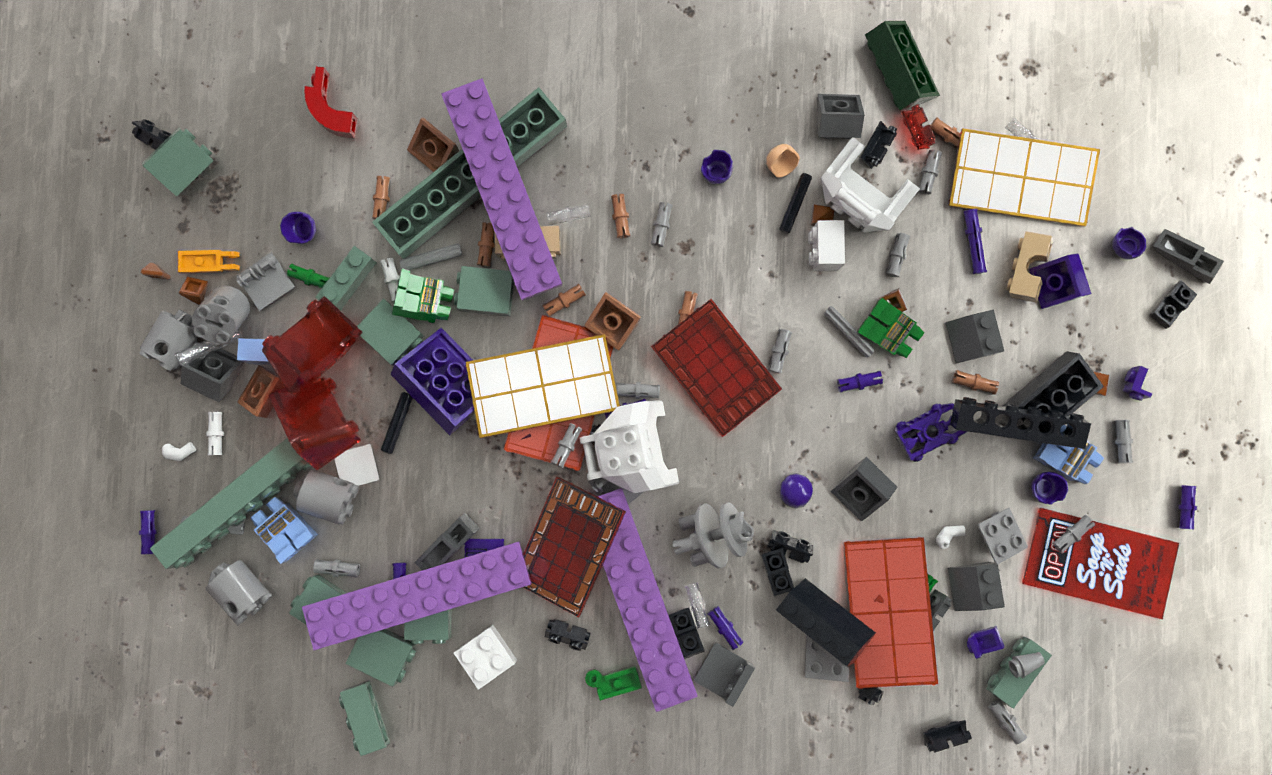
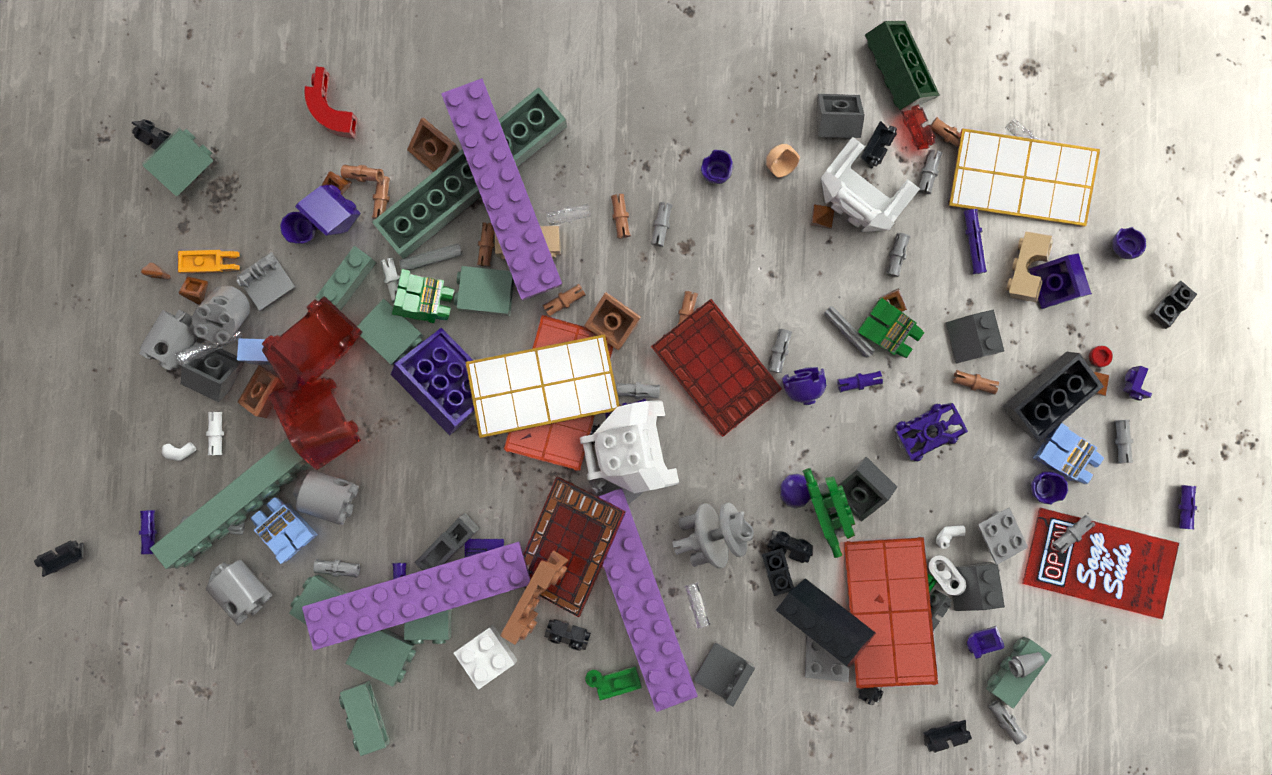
(67, 554): none -> black hinge
(309, 276): green pin -> none
(329, 210): none -> slope
(338, 181): none -> dark orange slope
(357, 465): white sticker -> none
(362, 173): none -> nougat pin
(396, 423): black axle -> none
(523, 617): none -> nougat piece
(566, 445): light grey pin -> none
(686, 633): black slope -> none
(725, 627): dark purple pin -> none
(795, 203): black axle -> none
(805, 385): none -> dark purple cylinder
(827, 245): white brick -> none
(835, 522): none -> green piece
(947, 576): none -> white plate
(1074, 436): black brick -> none
(1100, 356): none -> red tile
(1188, 256): dark grey slope -> none

